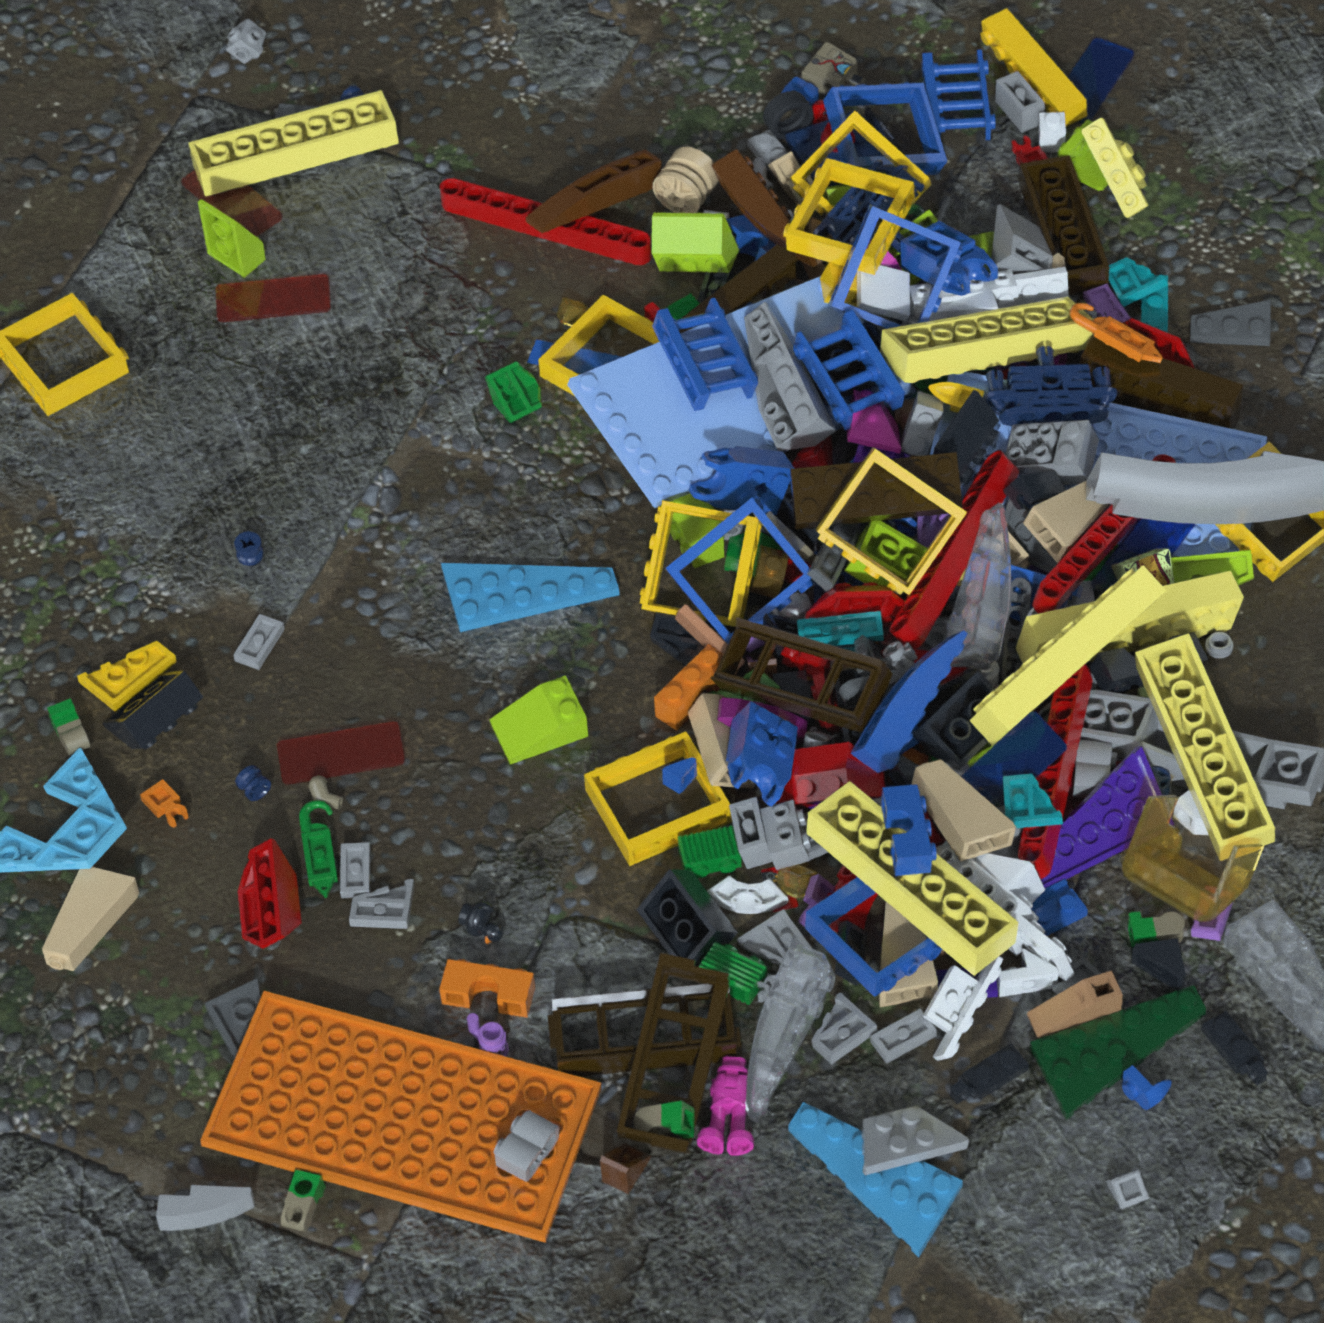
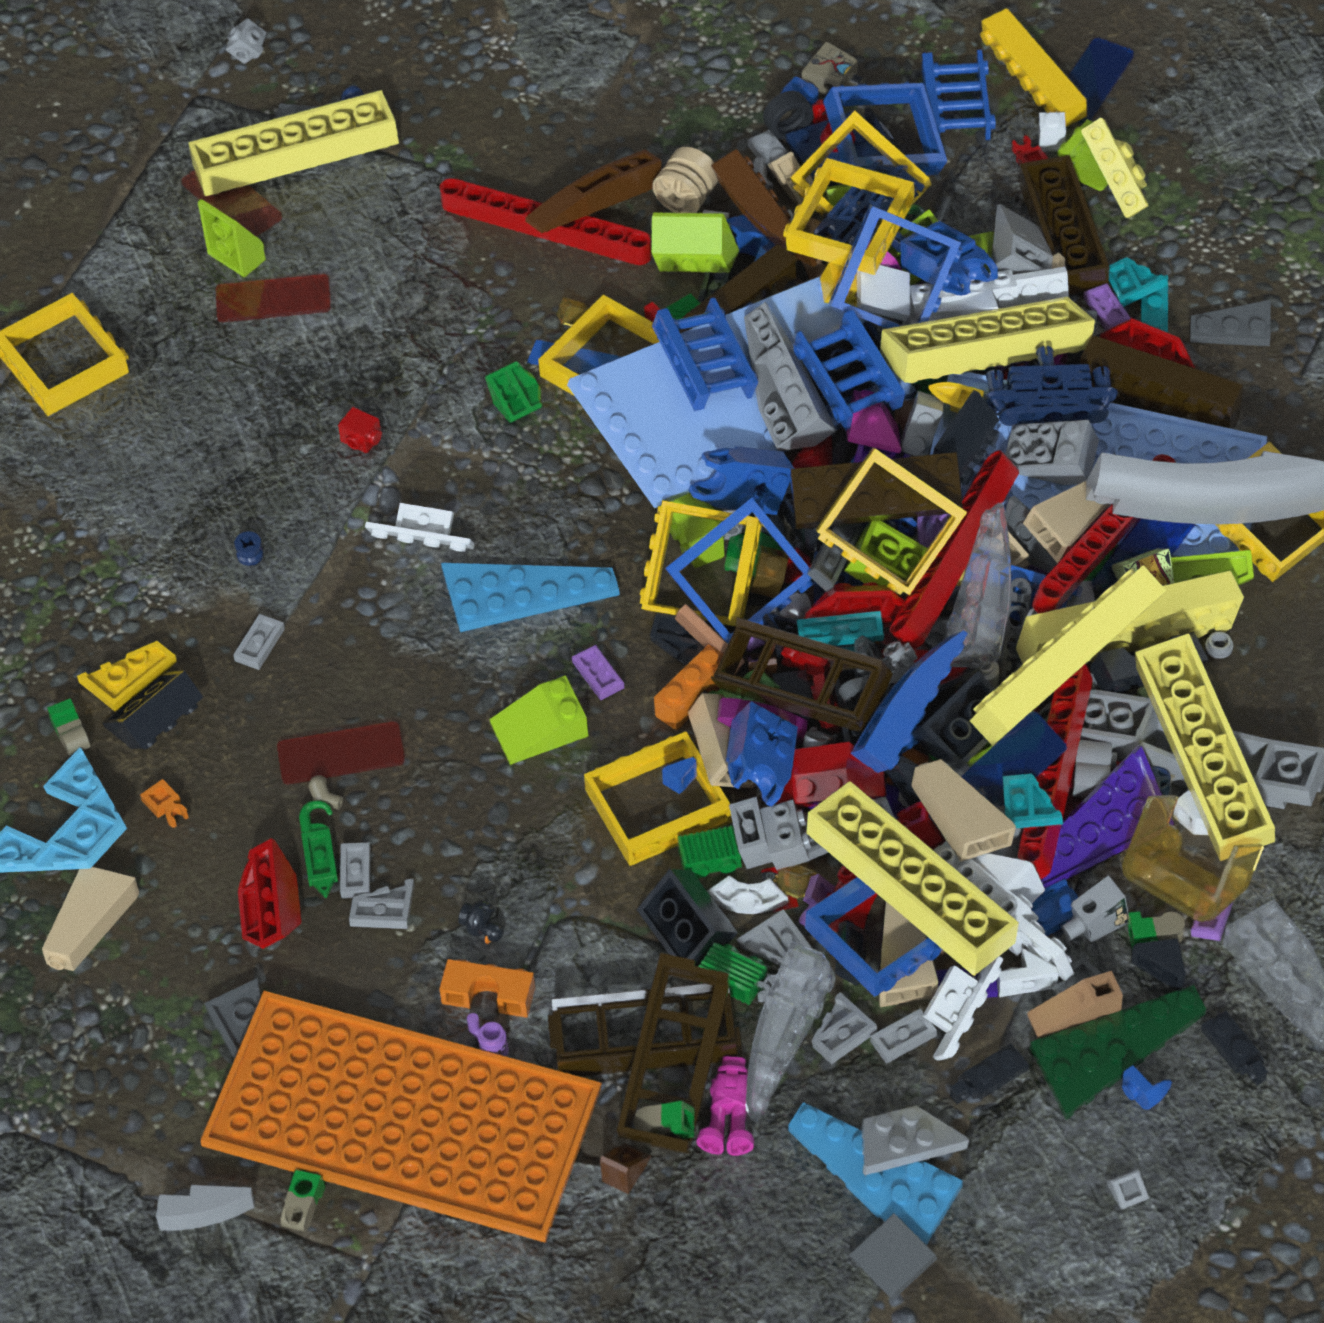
(253, 783): dark blue wheel -> none
(360, 430): none -> red brick
(422, 524): none -> white bracket
(526, 1145): light grey brick -> none
(598, 672): none -> medium lavender plate
(798, 545): dark tan plate -> none
(893, 1256): none -> dark grey tile
(905, 809): blue arch -> none
(1019, 101): light grey brick -> none
(1034, 487): black hinge -> none
(1097, 912): none -> light grey torso
(1117, 335): orange plate -> none

